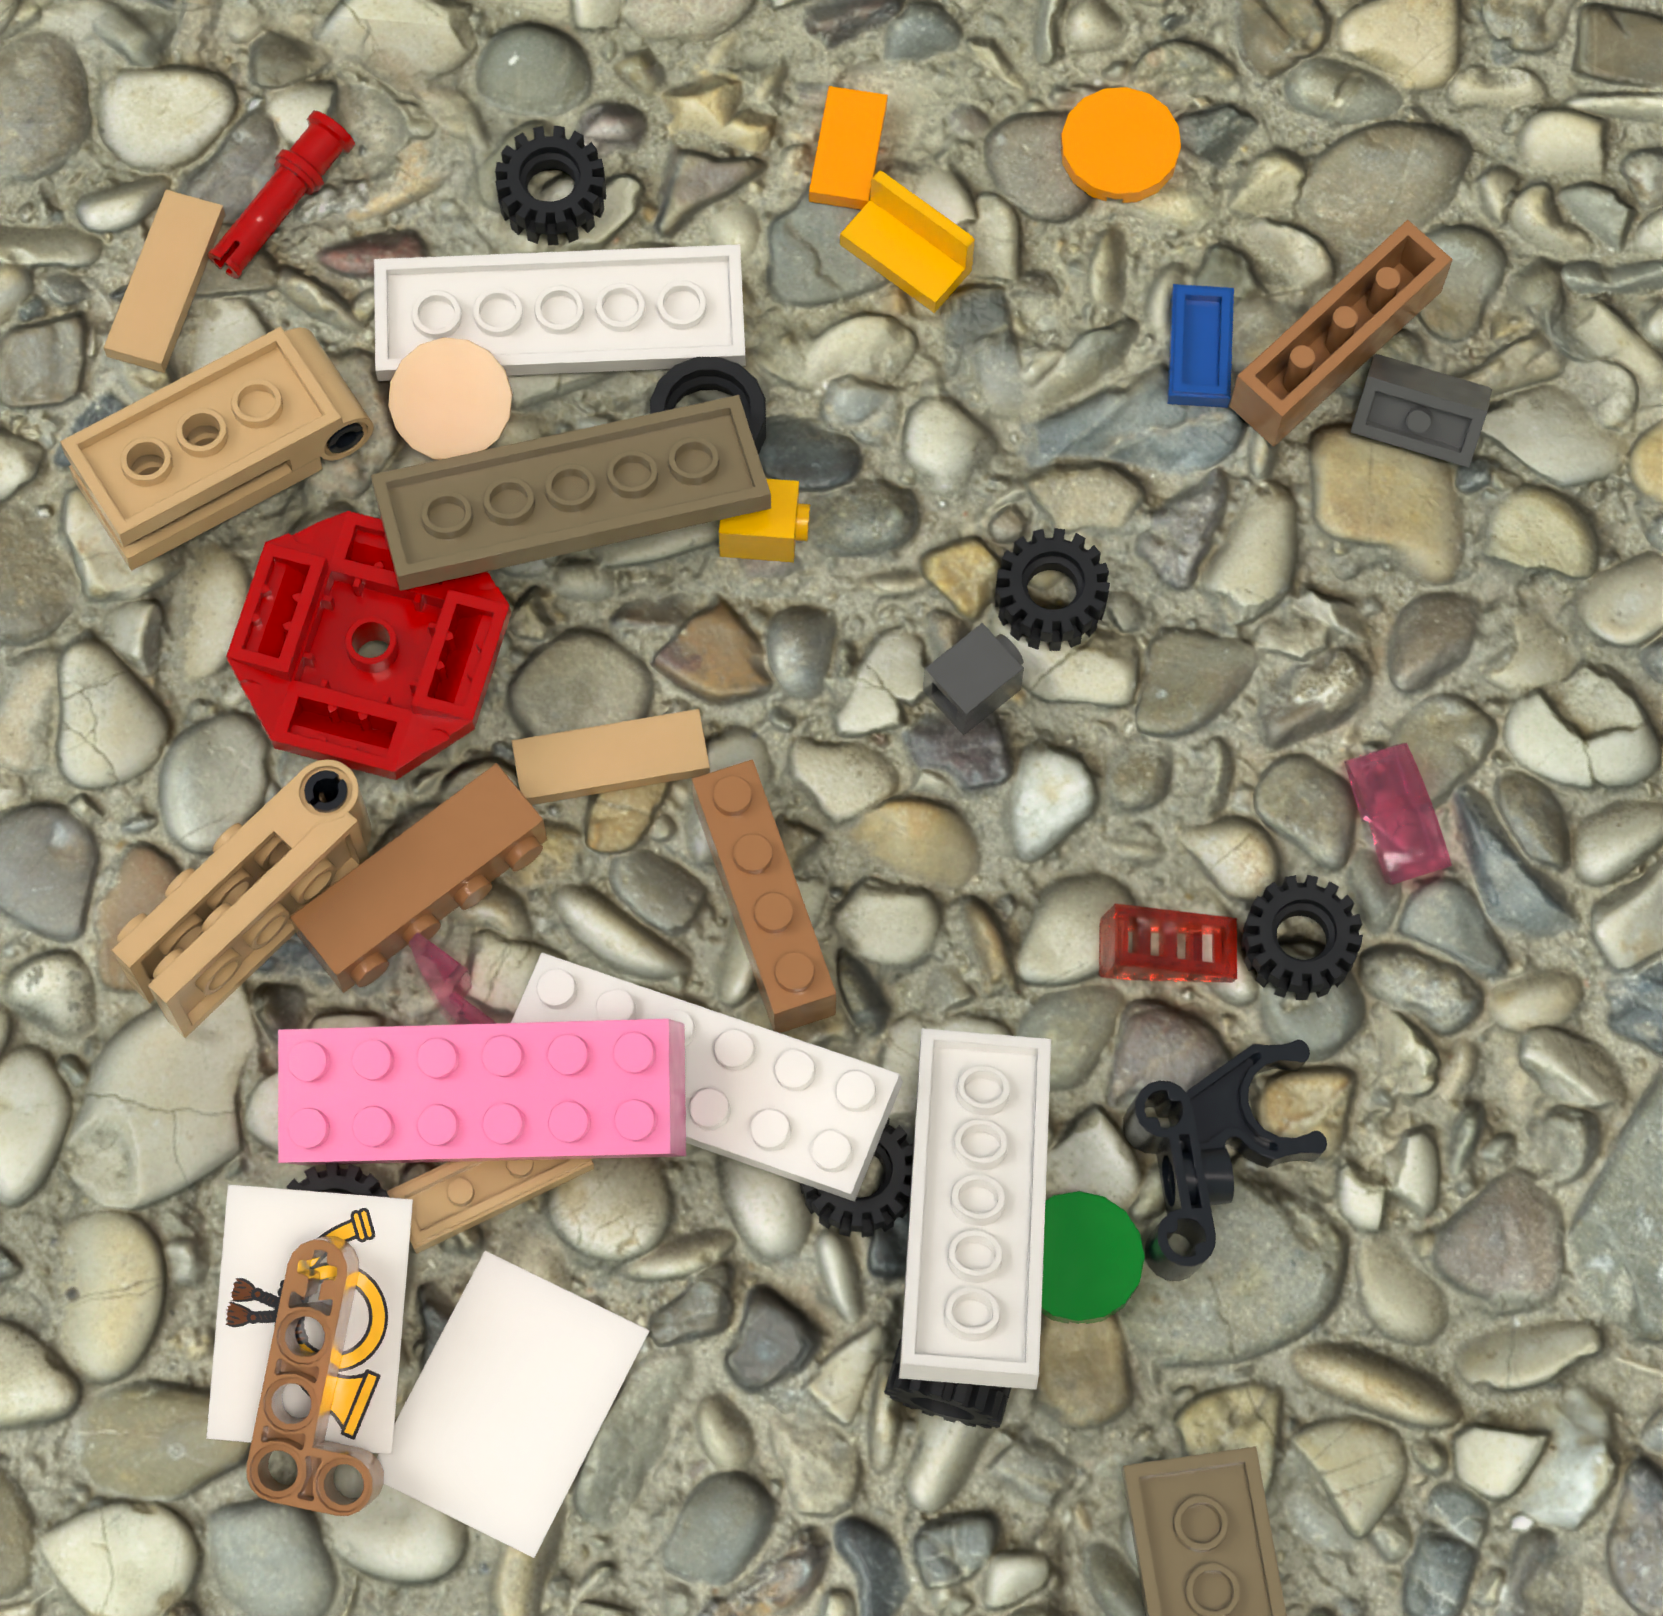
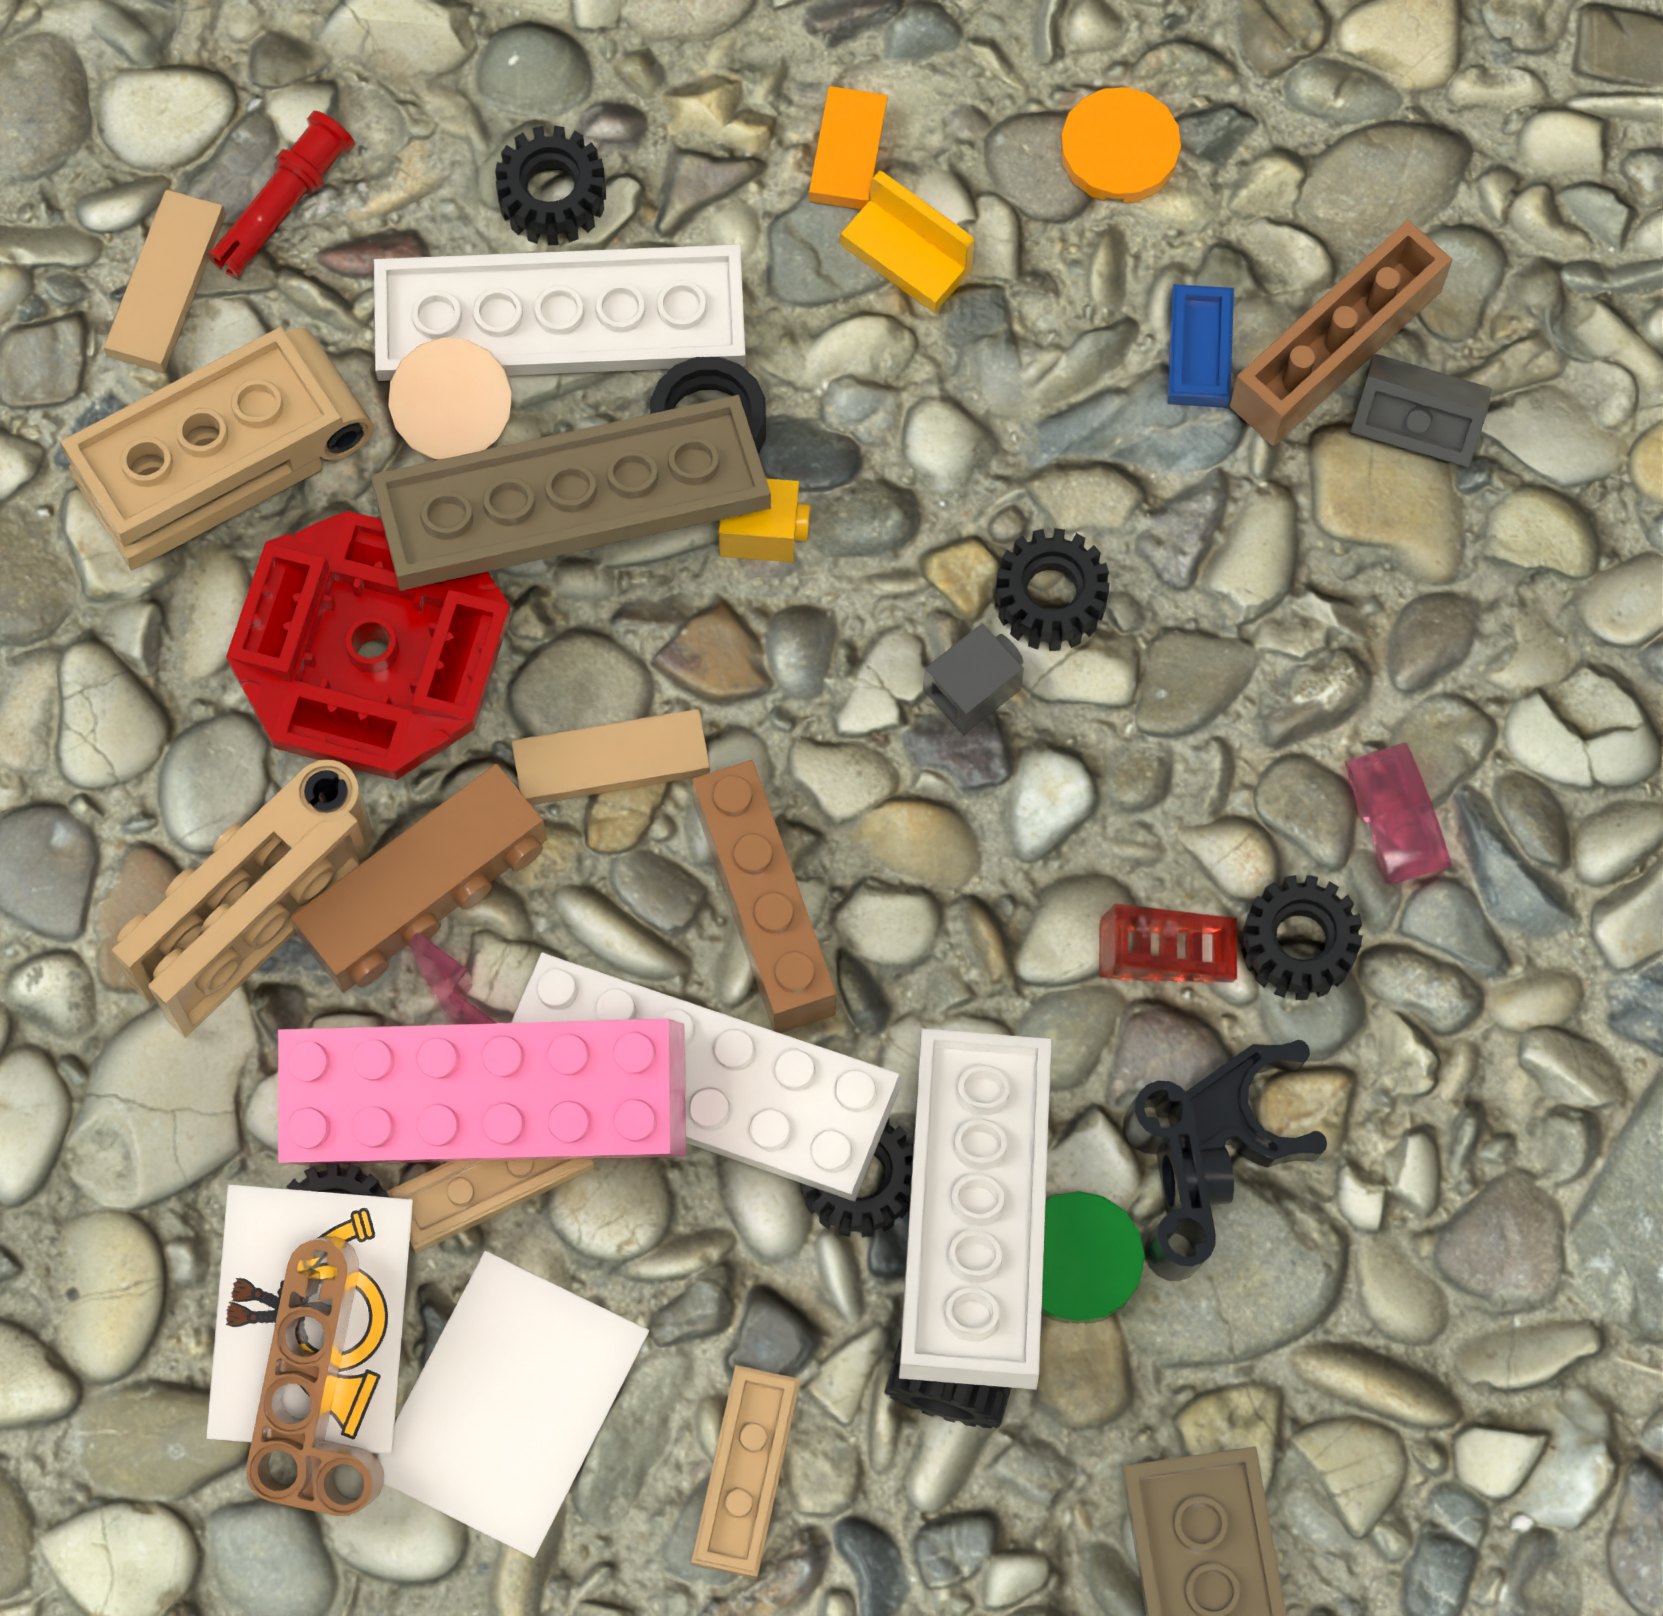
(746, 1472): none -> tan tile

